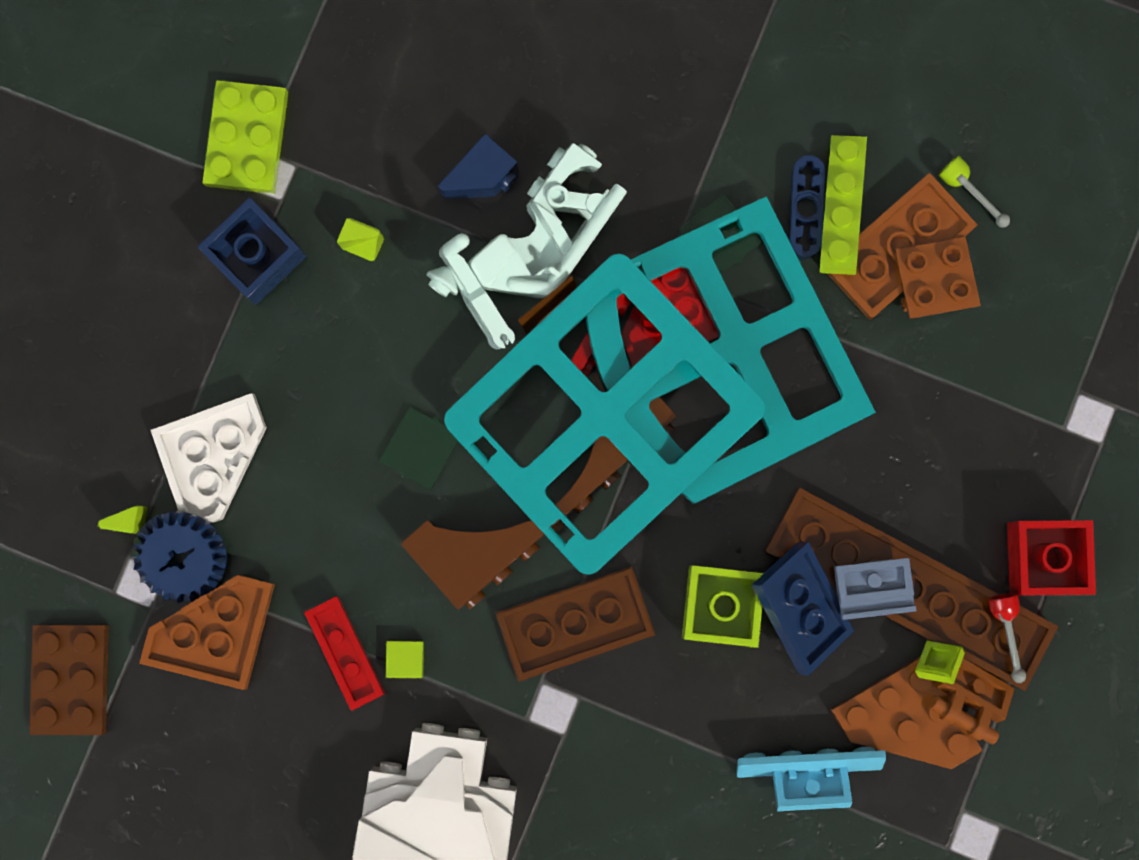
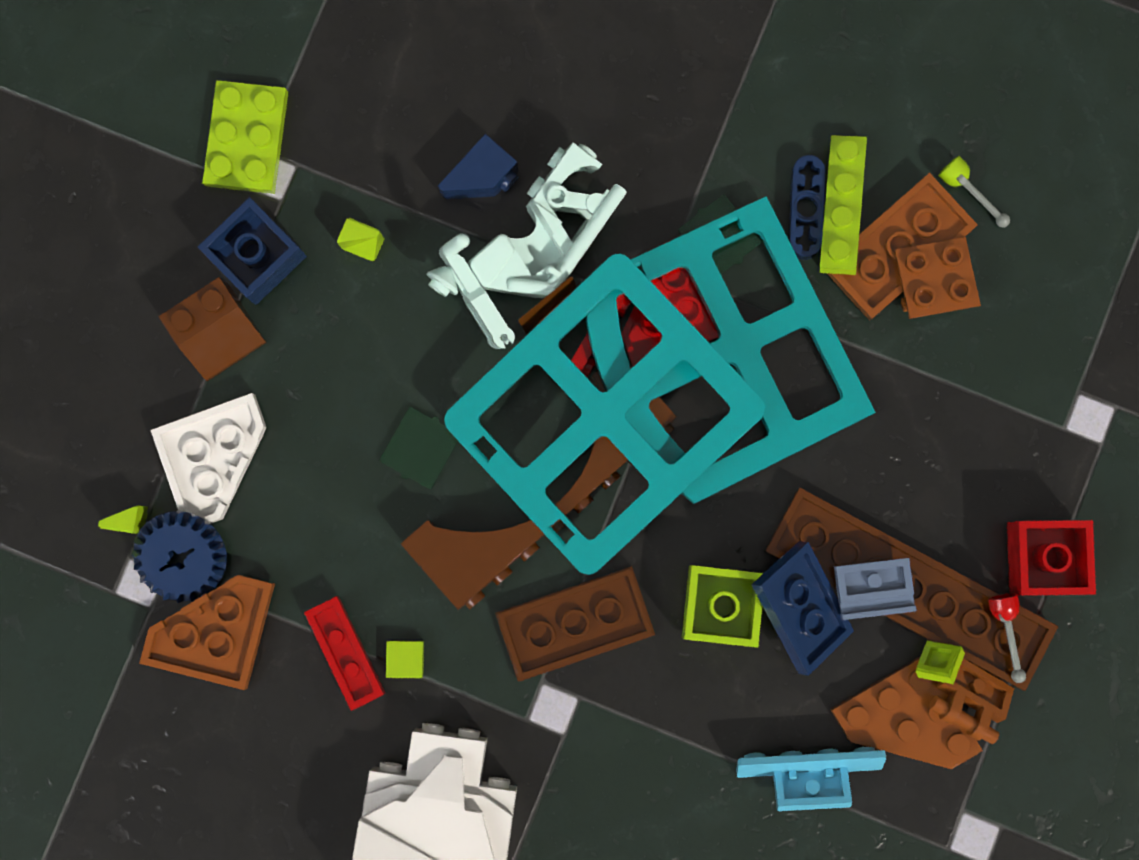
(69, 680): reddish brown plate -> none
(212, 329): none -> reddish brown slope

